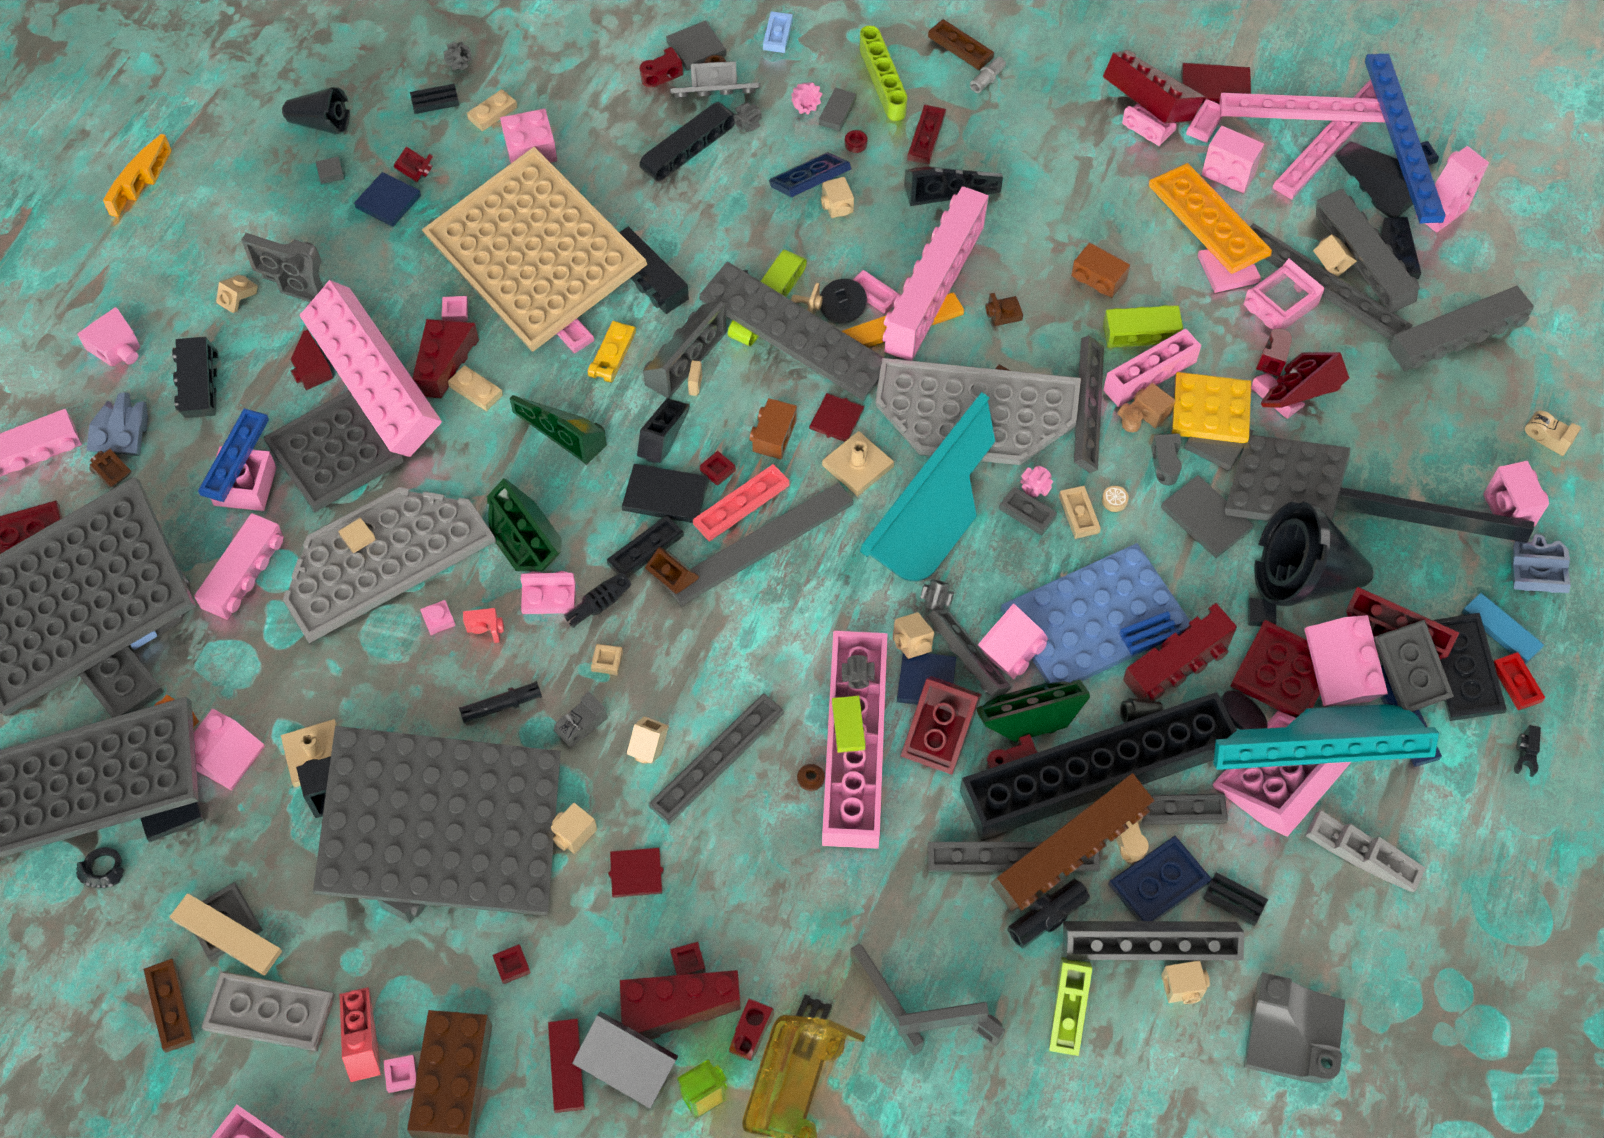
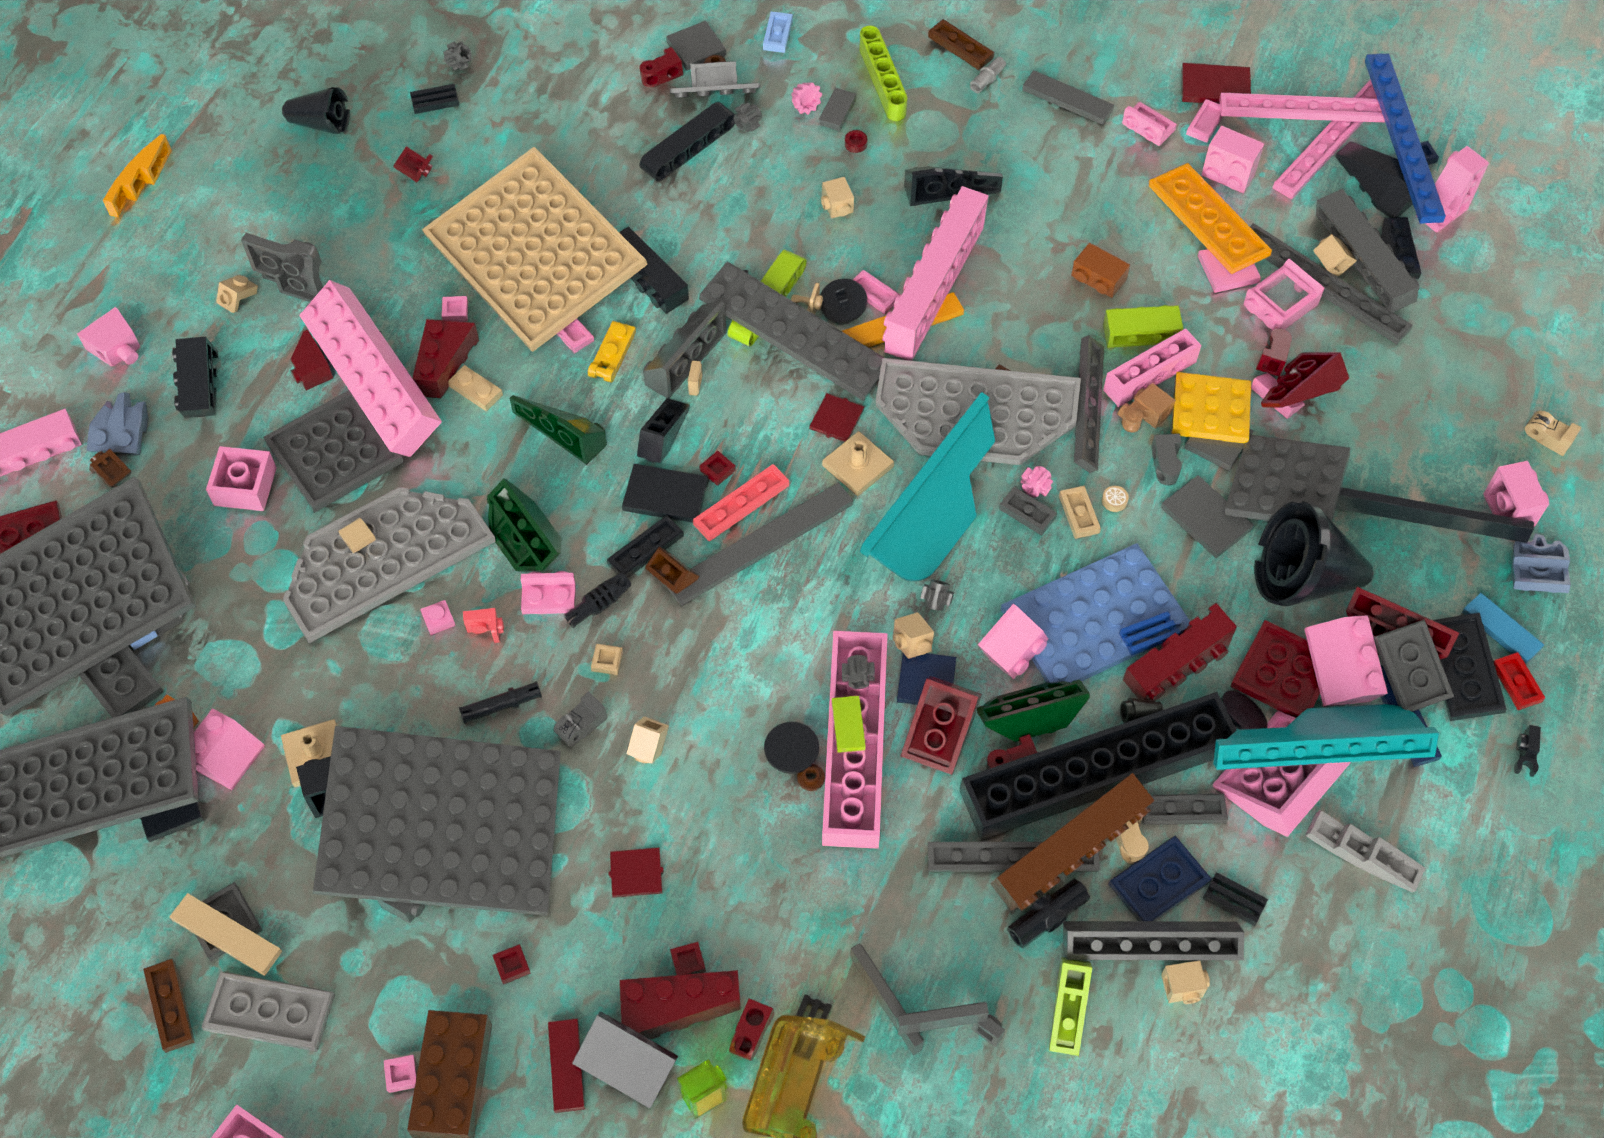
(110, 879): black piece -> none
(233, 455): blue tile -> none
(239, 566): bright pink brick -> none
(329, 170): dark grey tile -> none
(359, 1035): coral slope -> none
(387, 199): dark blue tile -> none
(491, 110): tan plate -> none
(528, 131): bright pink brick -> none
(573, 828): tan brick -> none
(716, 759): dark grey tile -> none
(774, 428): dark orange brick -> none
(791, 747): none -> black piece
(809, 174): dark blue tile -> none
(926, 134): dark red tile -> none
(963, 645): dark grey plate -> none
(1003, 310): reddish brown bracket -> none
(1068, 97): none -> dark grey tile
(1152, 88): dark red wedge -> none
(1259, 611): black tile -> none
(1294, 1031): dark grey slope -> none
(1460, 328): dark grey brick -> none

